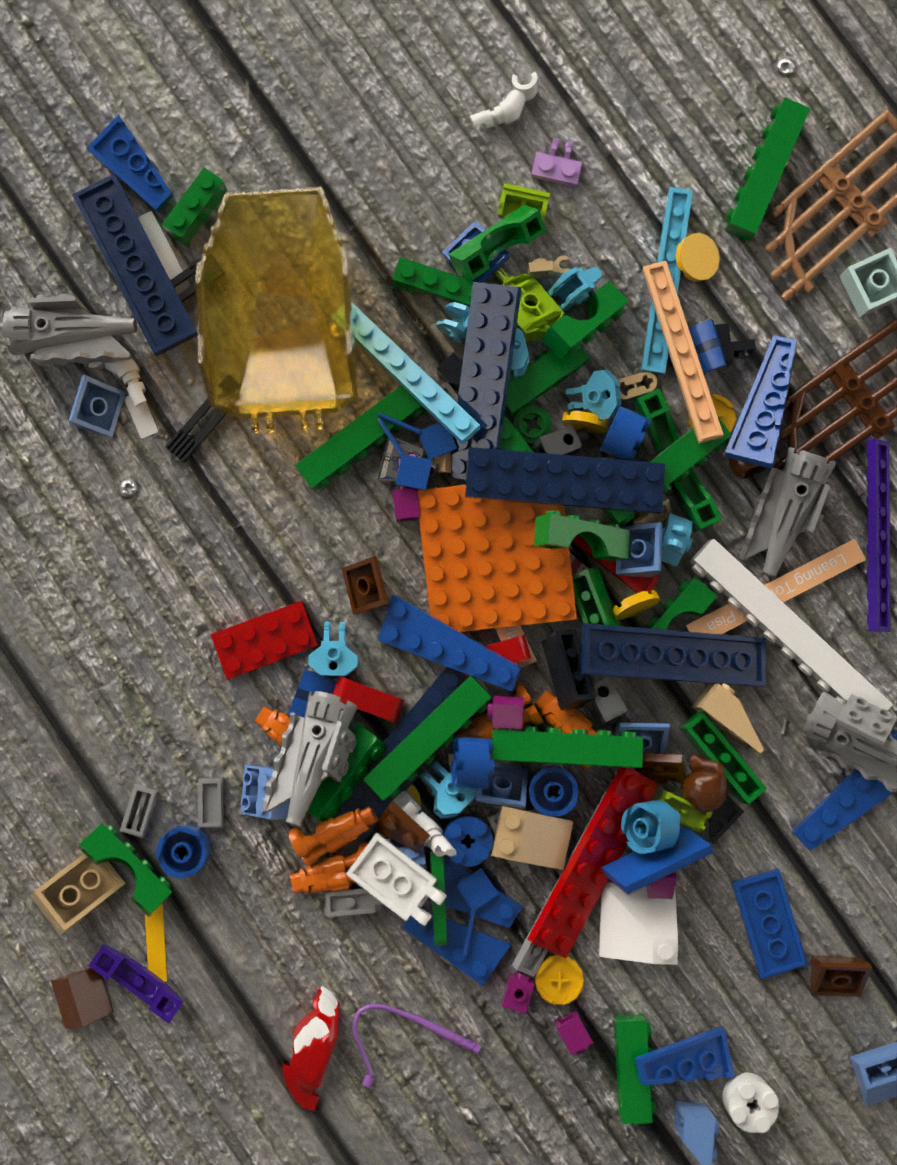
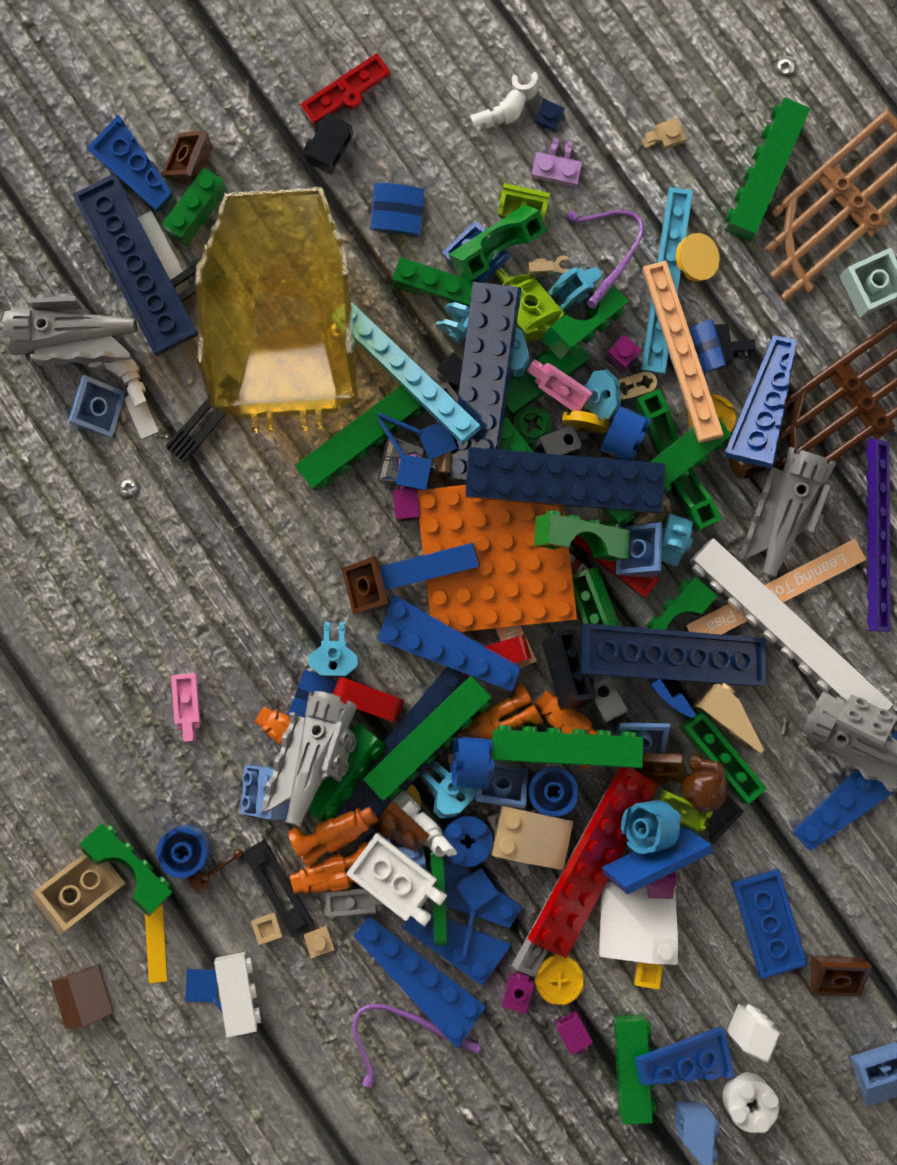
(133, 831): light grey tile -> none
(138, 980): dark purple slope -> none
(186, 704): none -> bright pink hinge
(188, 157): none -> reddish brown slope
(200, 880): none -> reddish brown hinge
(202, 986): none -> blue piece
(210, 802): light grey tile -> none
(237, 994): none -> white brick
(264, 640): red plate -> none
(267, 928): none -> tan plate
(295, 919): none -> black container
(312, 1049): red animal -> none
(319, 941): none -> tan plate
(328, 143): none -> black brick
(346, 90): none -> red hinge
(397, 209): none -> blue slope
(429, 566): none -> blue tile
(435, 994): none -> blue wing
(506, 712): magenta brick -> none
(549, 115): none -> dark blue plate
(559, 385): none -> bright pink hinge
(609, 281): none -> medium lavender piece
(622, 354): none -> magenta brick
(636, 604): yellow tile -> none
(648, 975): none -> yellow plate
(666, 134): none -> tan plate
(674, 699): none -> blue slope
(753, 1031): none -> white brick

